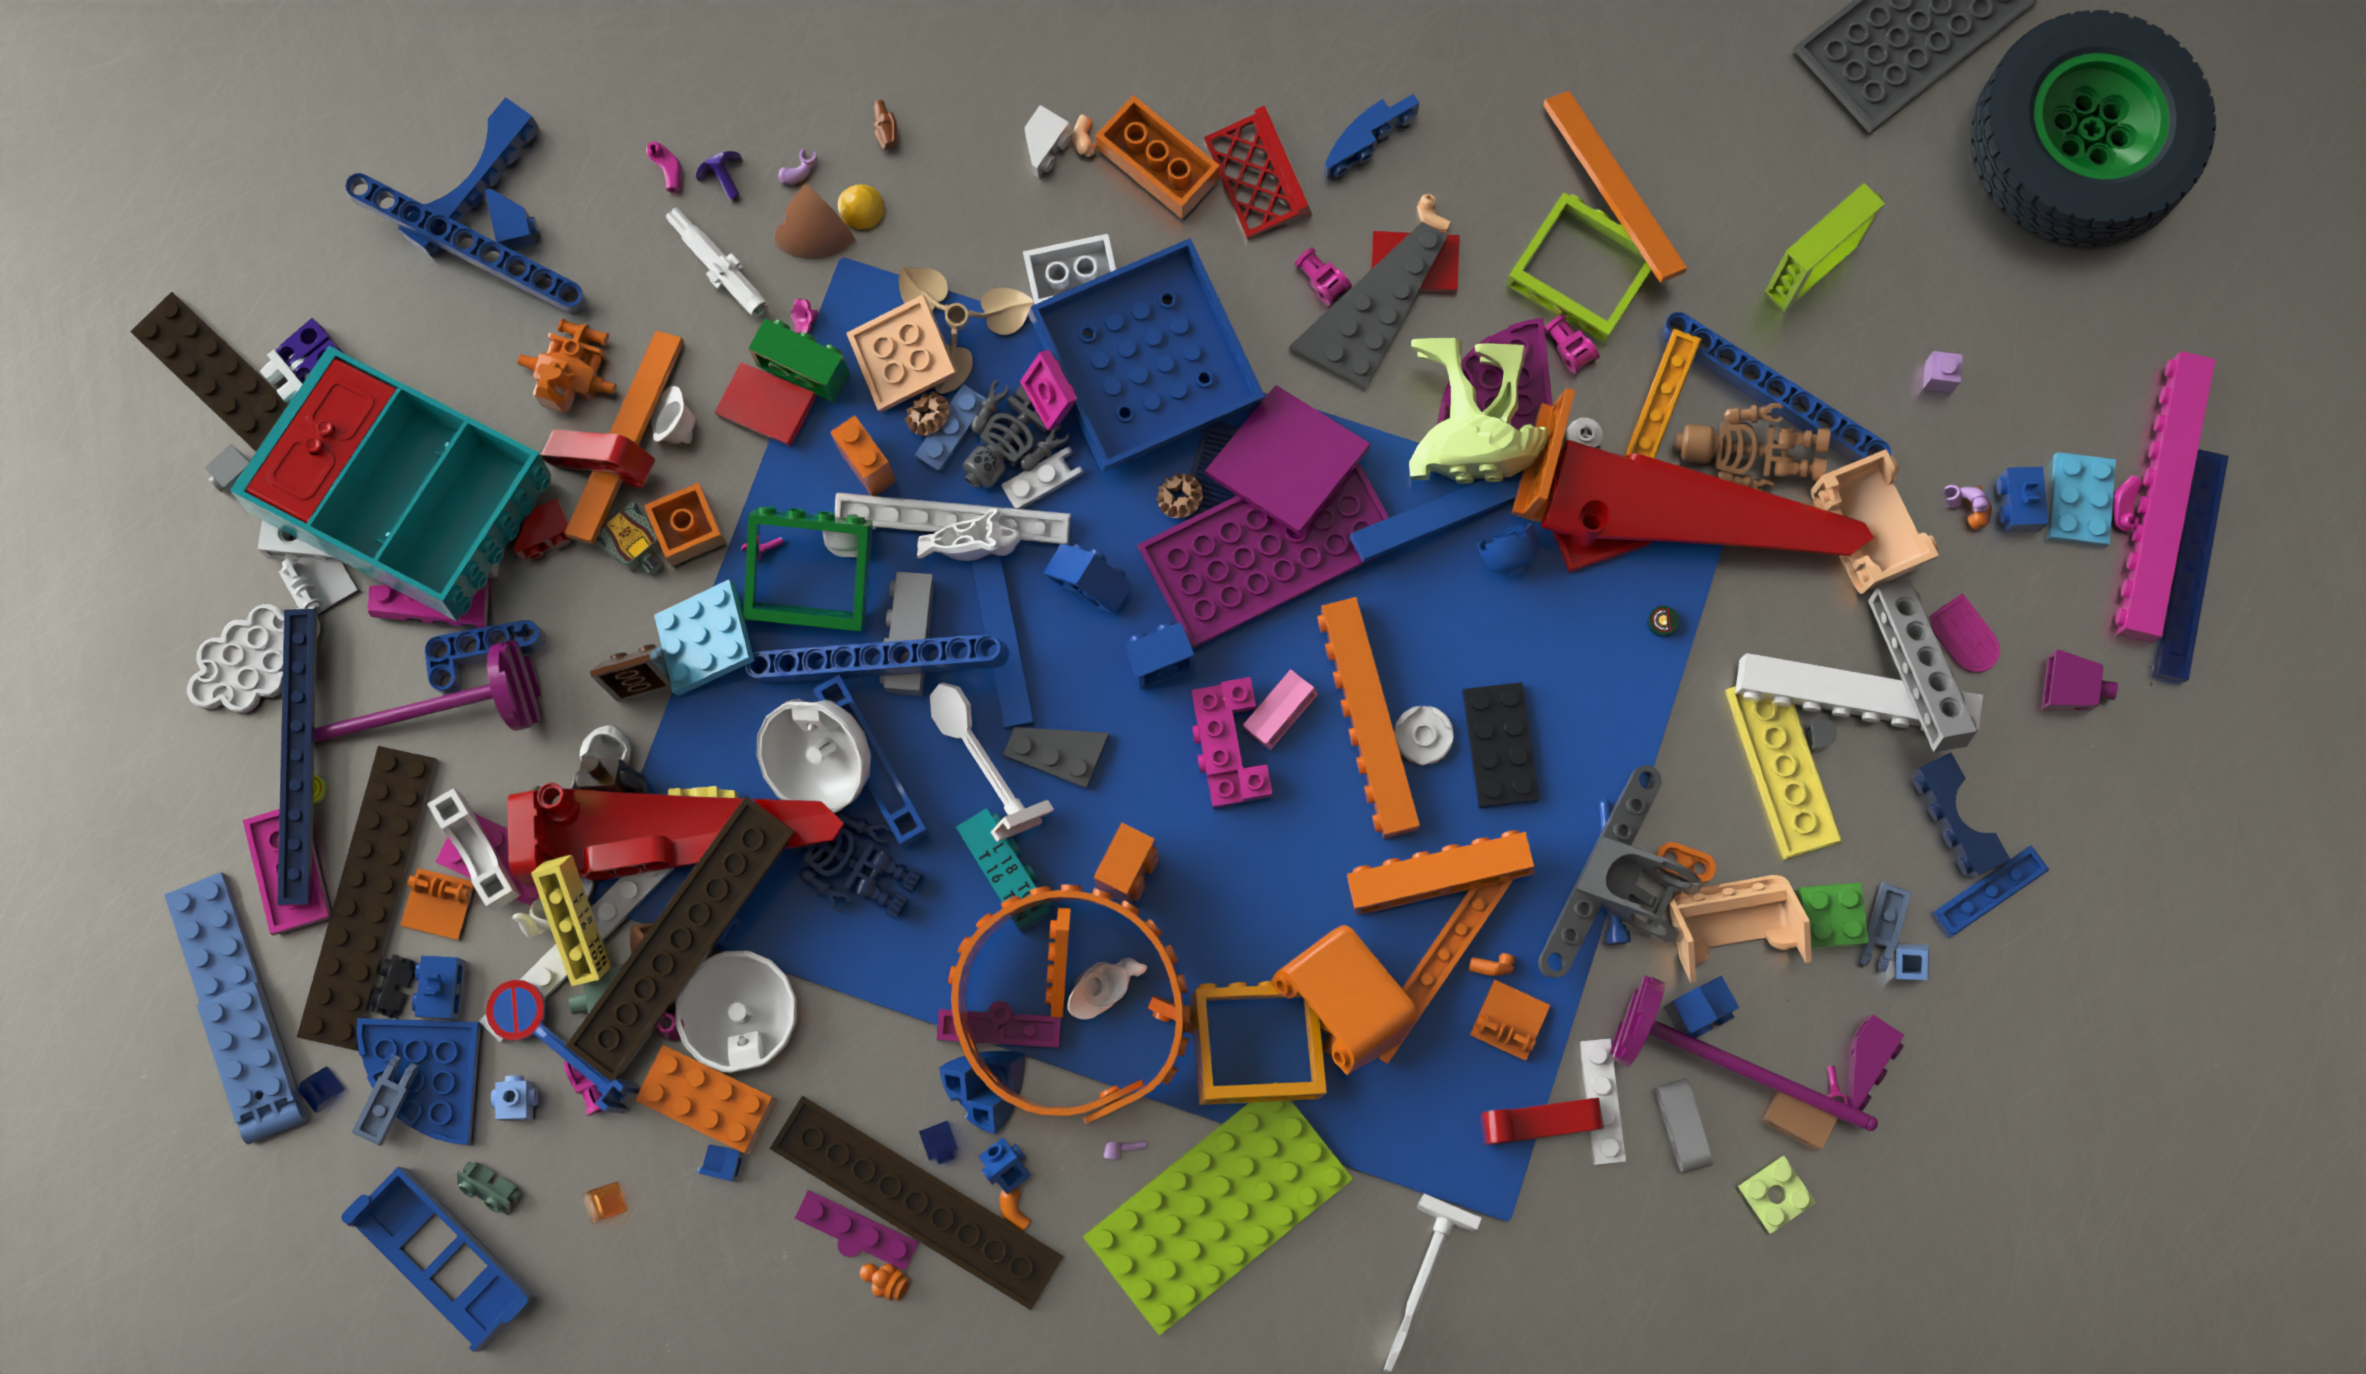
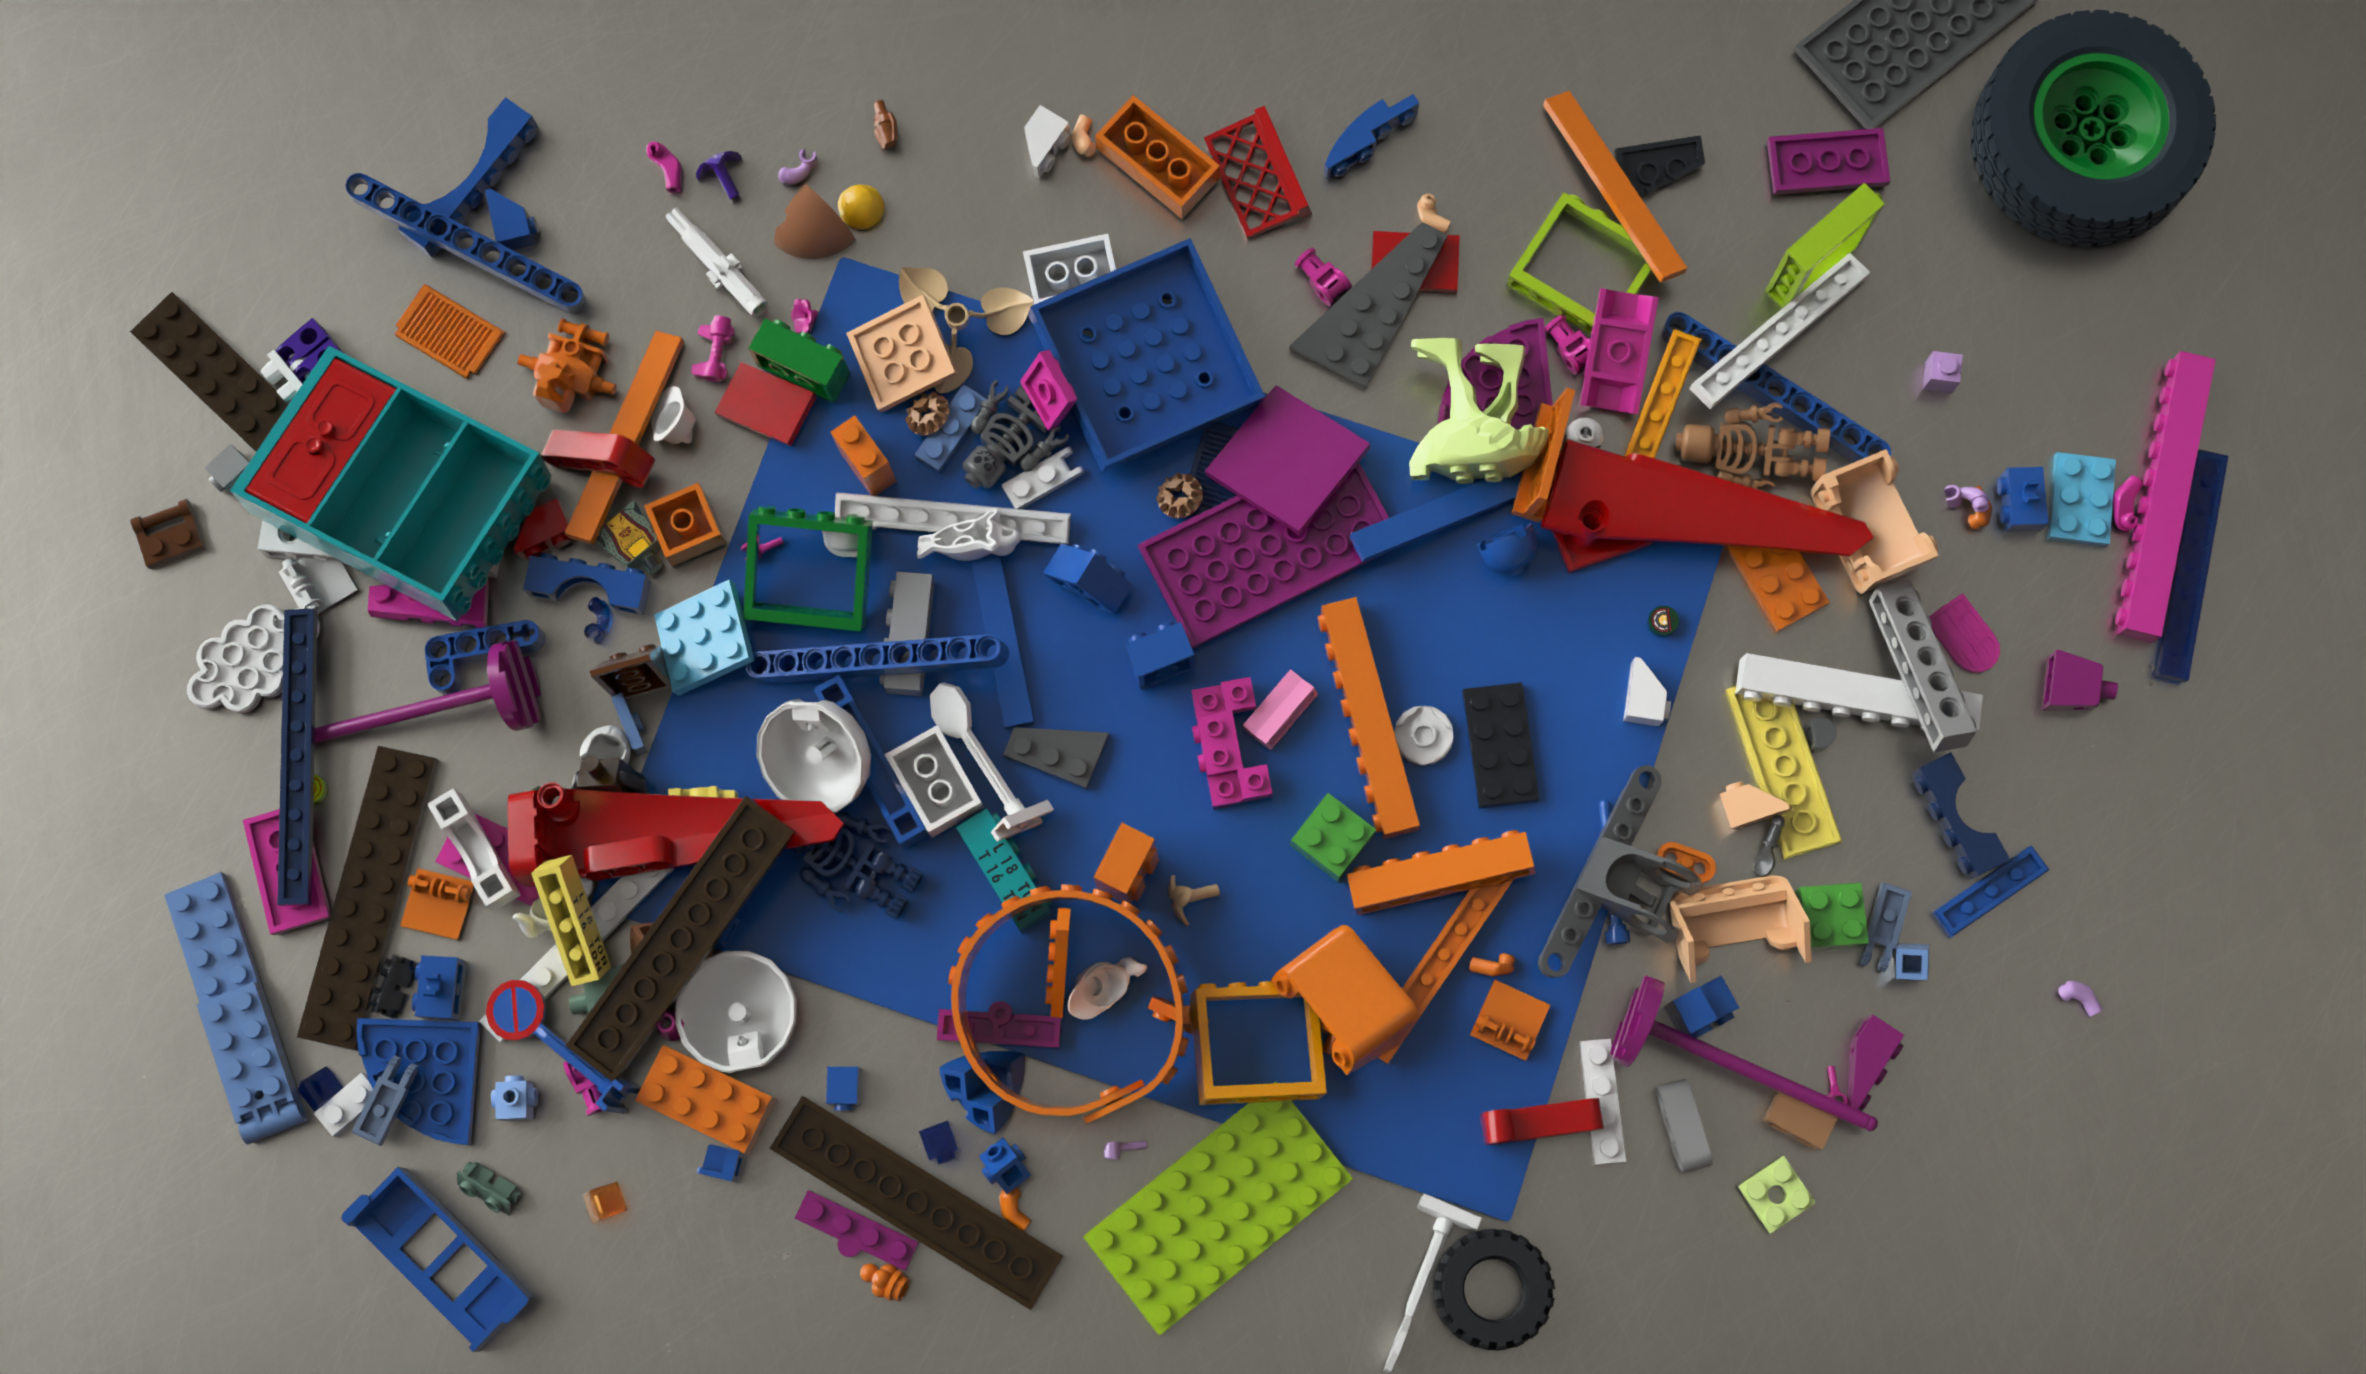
(171, 542): none -> reddish brown plate
(345, 1105): none -> white plate
(448, 332): none -> orange window
(551, 578): none -> blue arch
(602, 613): none -> clear blue arm
(630, 723): none -> medium blue plate
(721, 334): none -> dark pink piece
(843, 1087): none -> blue brick
(934, 781): none -> white brick
(1183, 895): none -> tan plant
(1332, 837): none -> bright green brick
(1535, 1279): none -> black tyre
(1618, 351): none -> dark pink piece
(1645, 696): none -> white slope
(1660, 163): none -> black wing
(1750, 805): none -> light nougat slope
(1765, 859): none -> dark grey piece
(1779, 331): none -> white plate
(1779, 583): none -> orange plate
(1828, 161): none -> magenta plate
(2082, 993): none -> lavender arm

